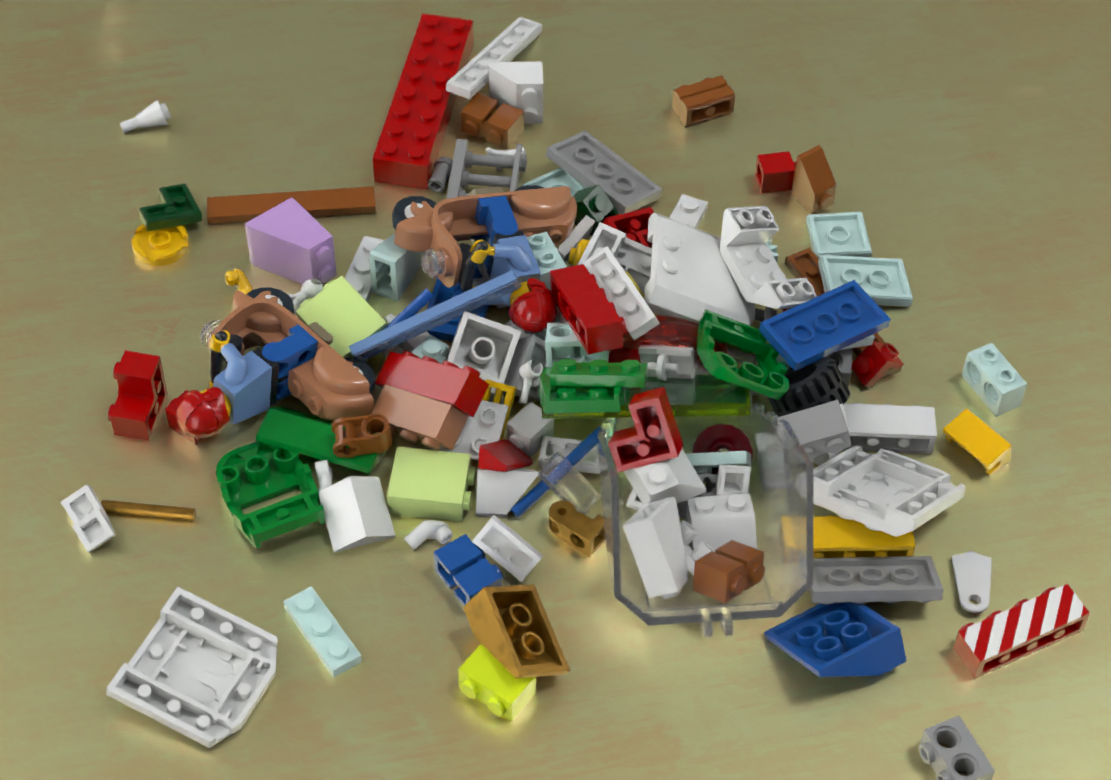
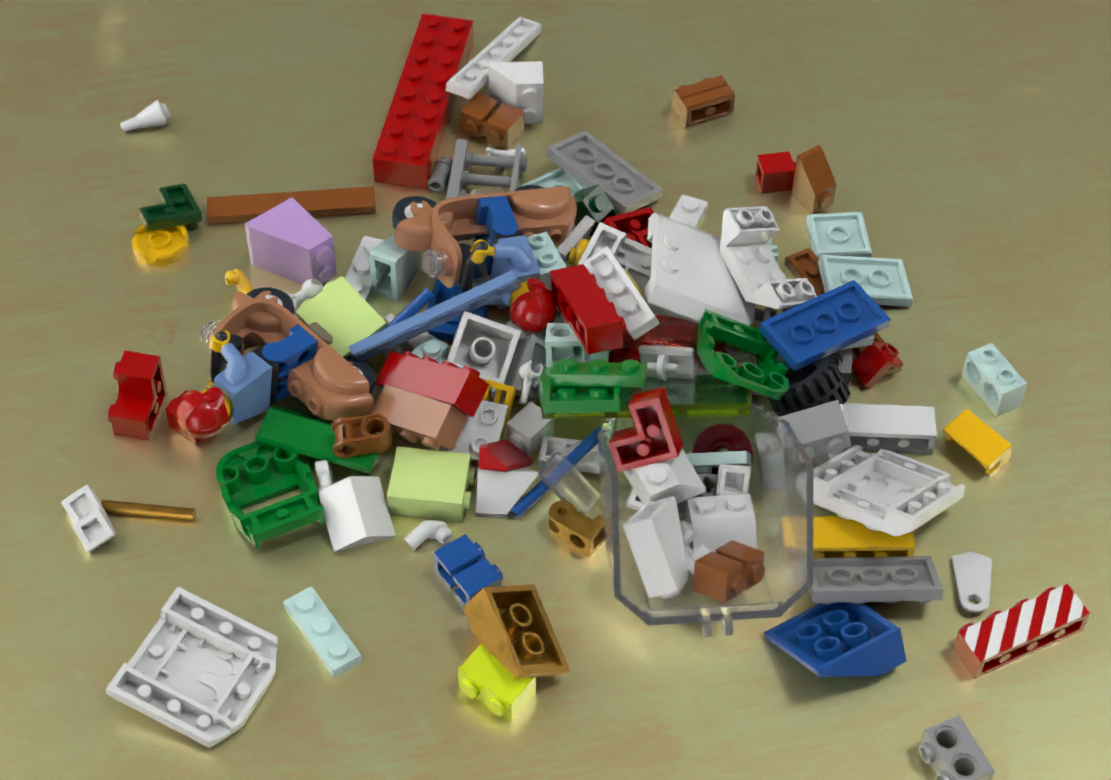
(507, 548): white tile -> none

